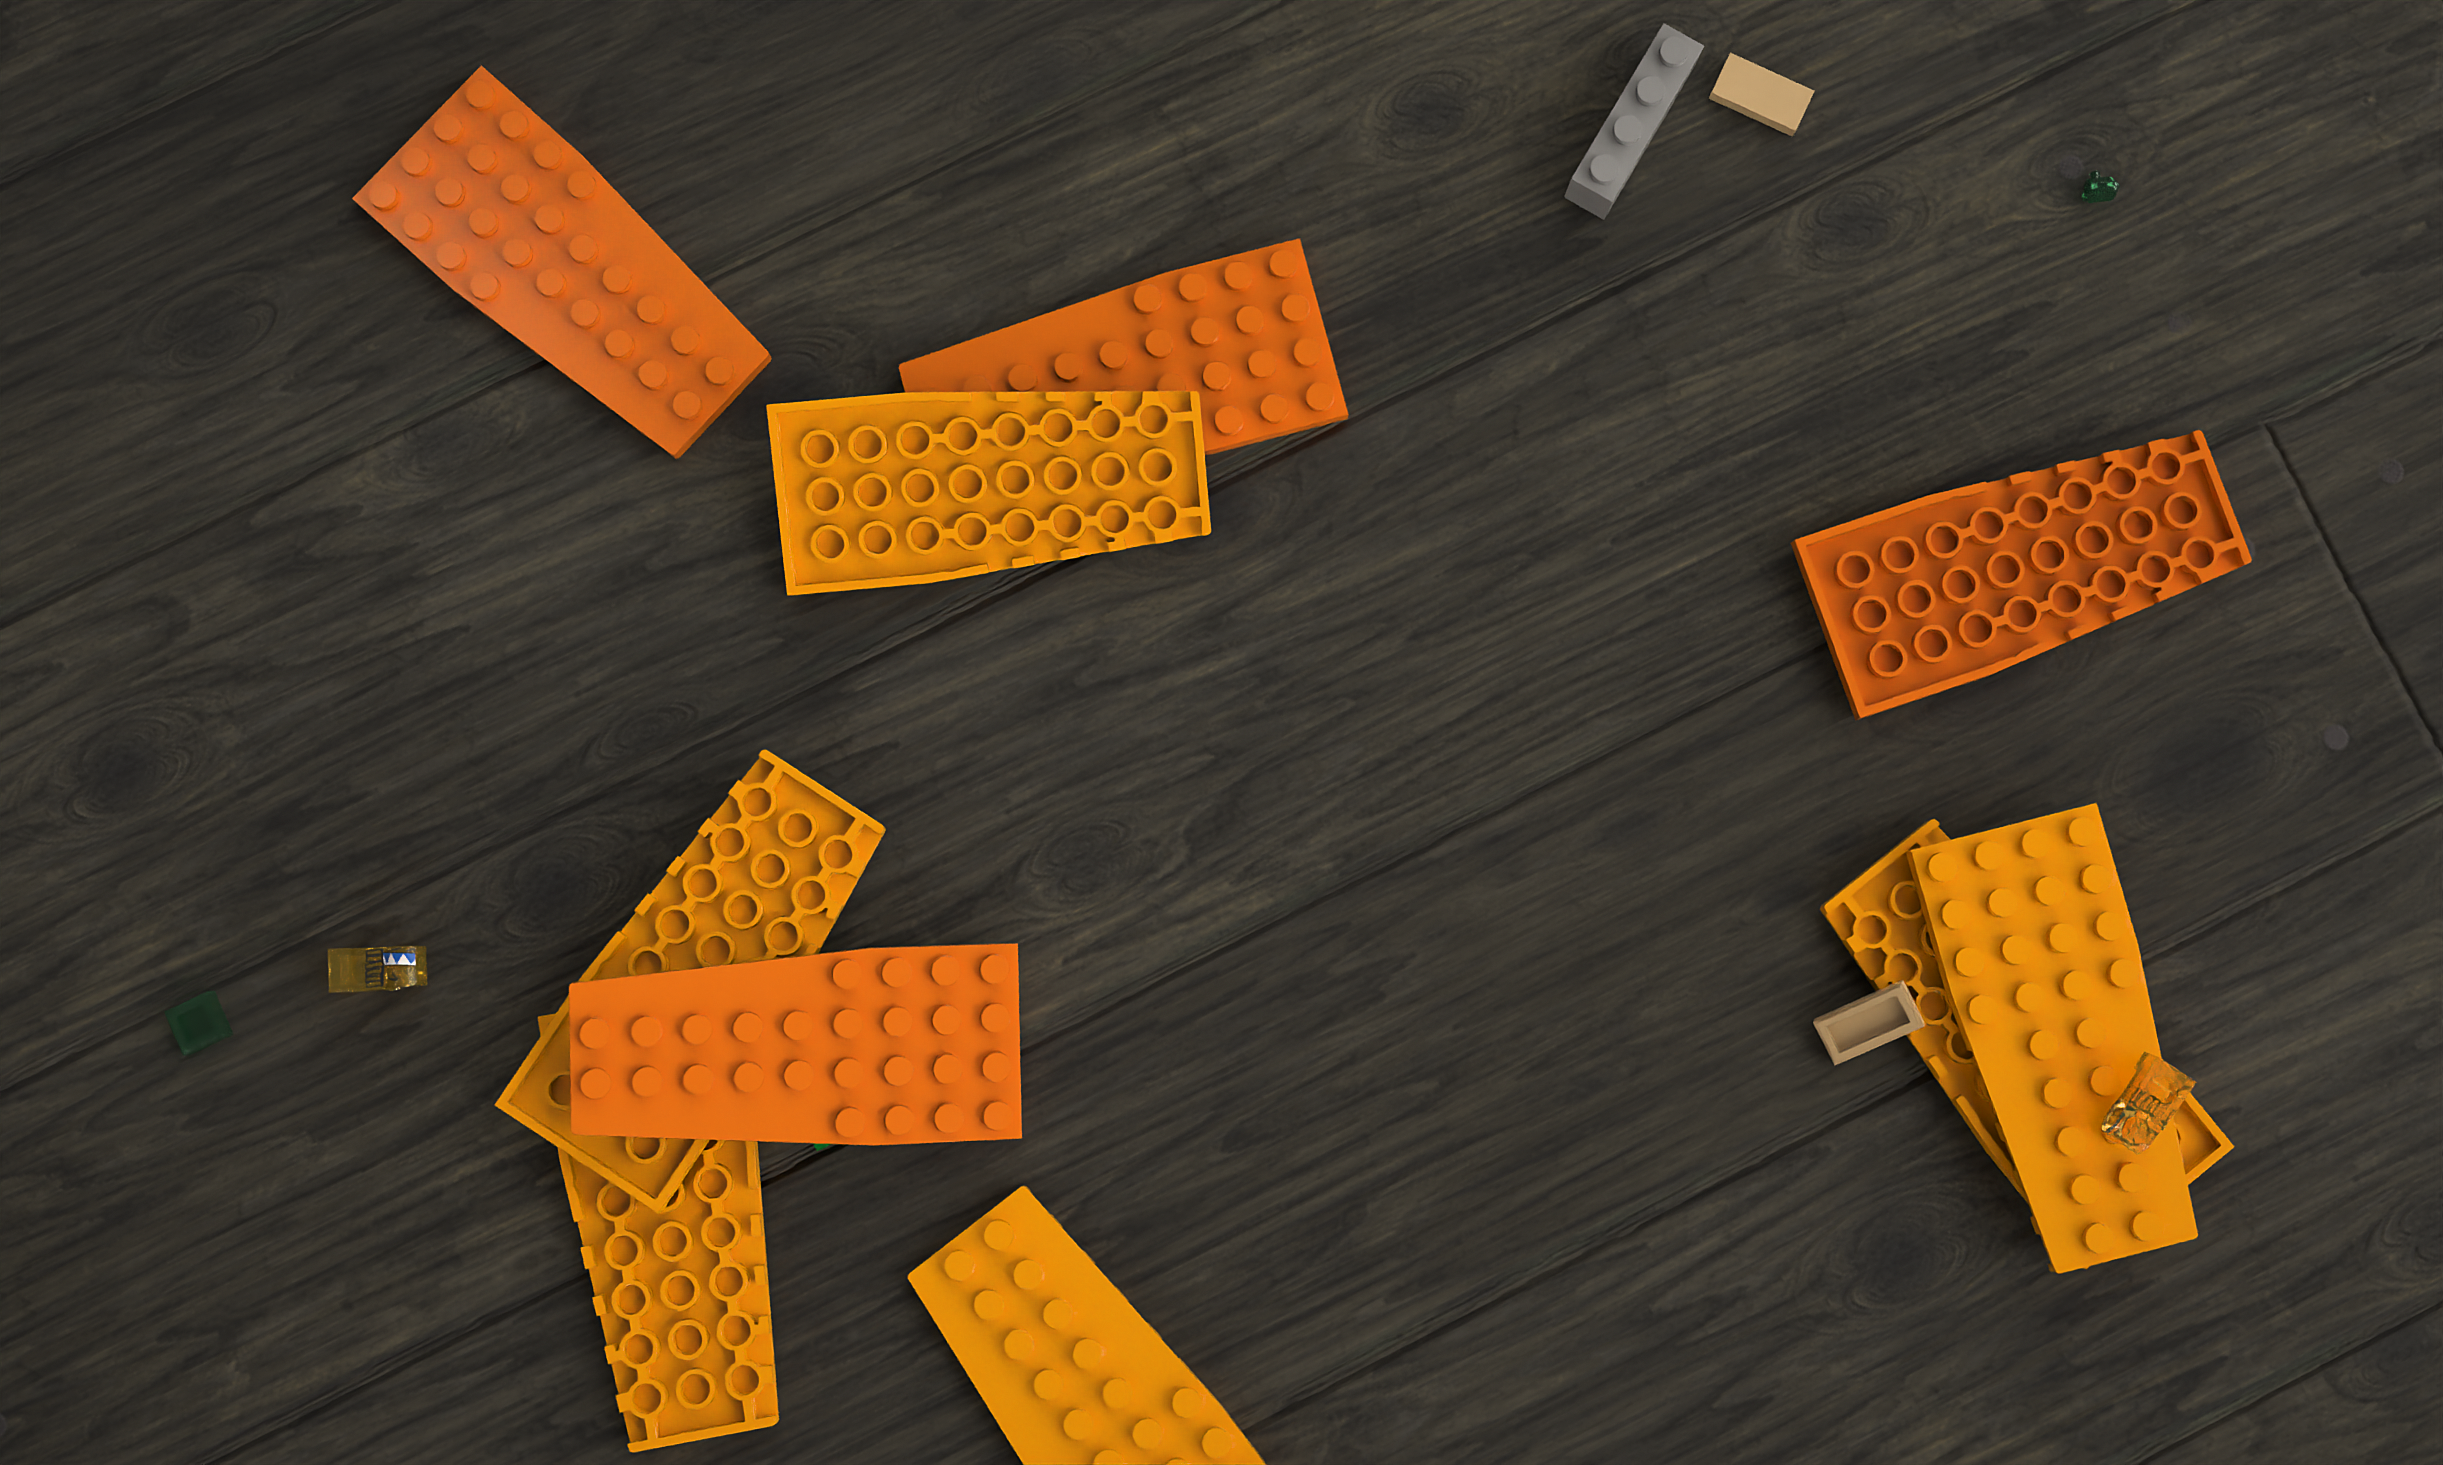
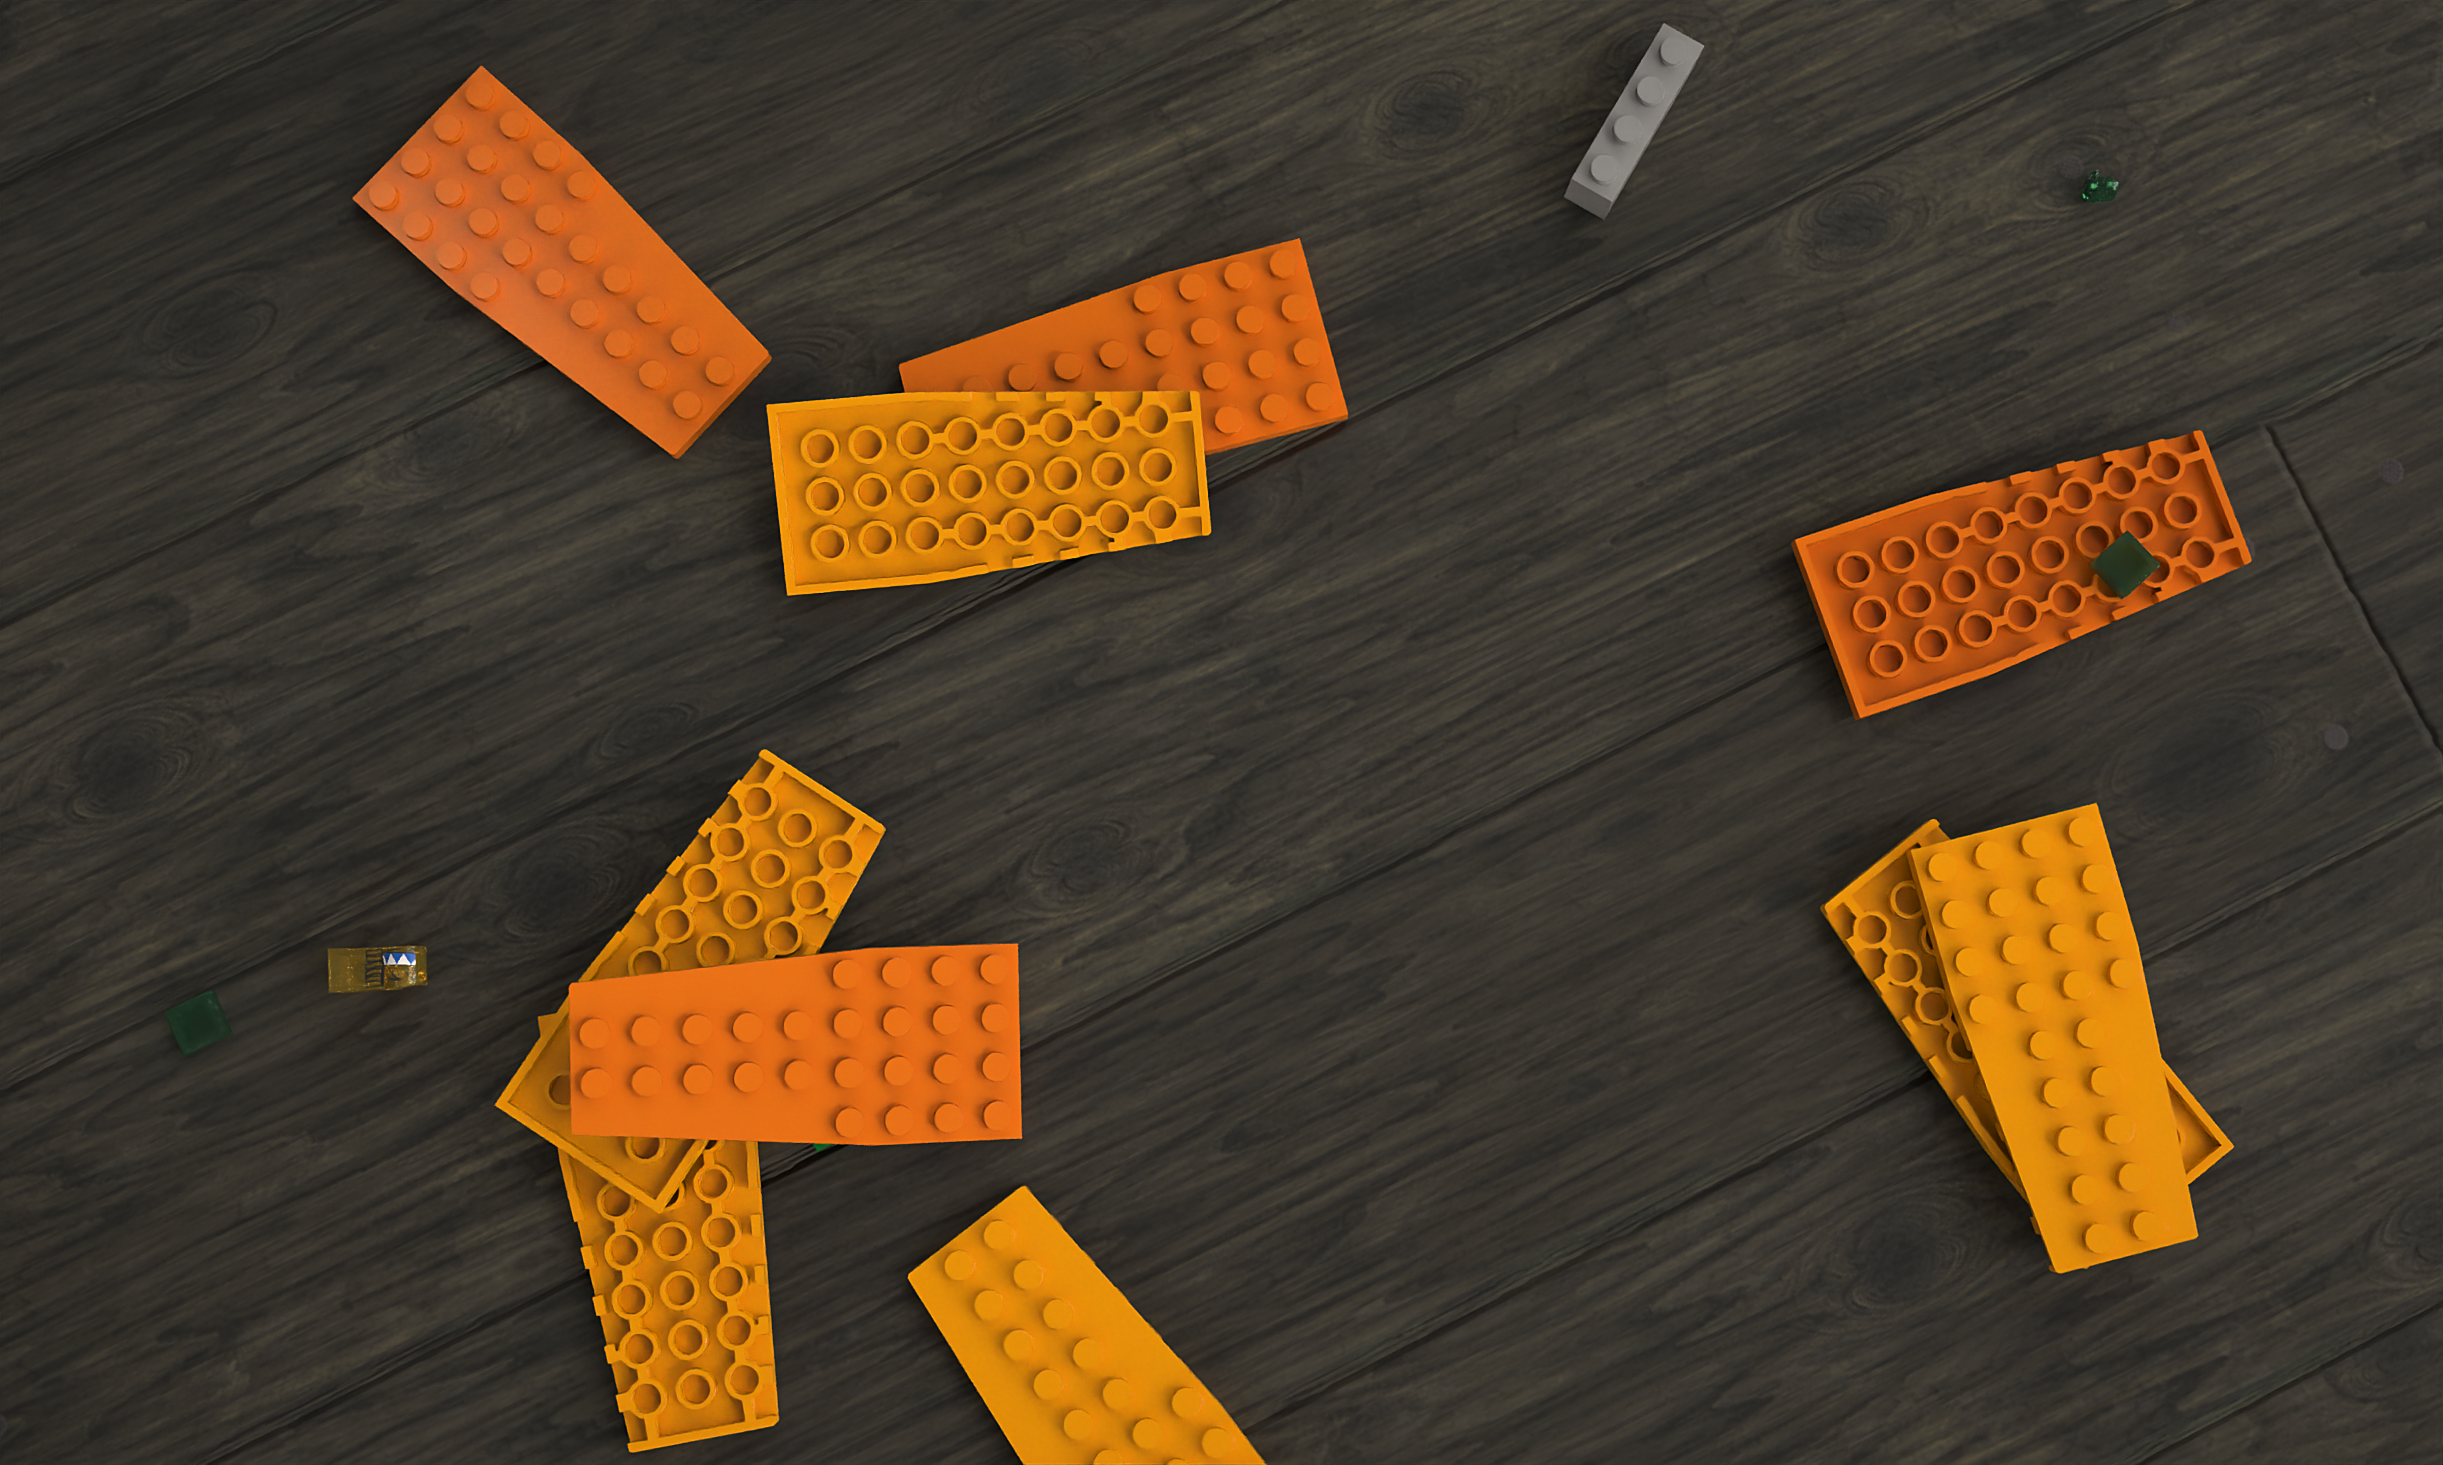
(1761, 94): tan tile -> none
(1869, 1022): tan tile -> none
(2124, 564): none -> clear green tile
(2146, 1103): clear yellow leg -> none

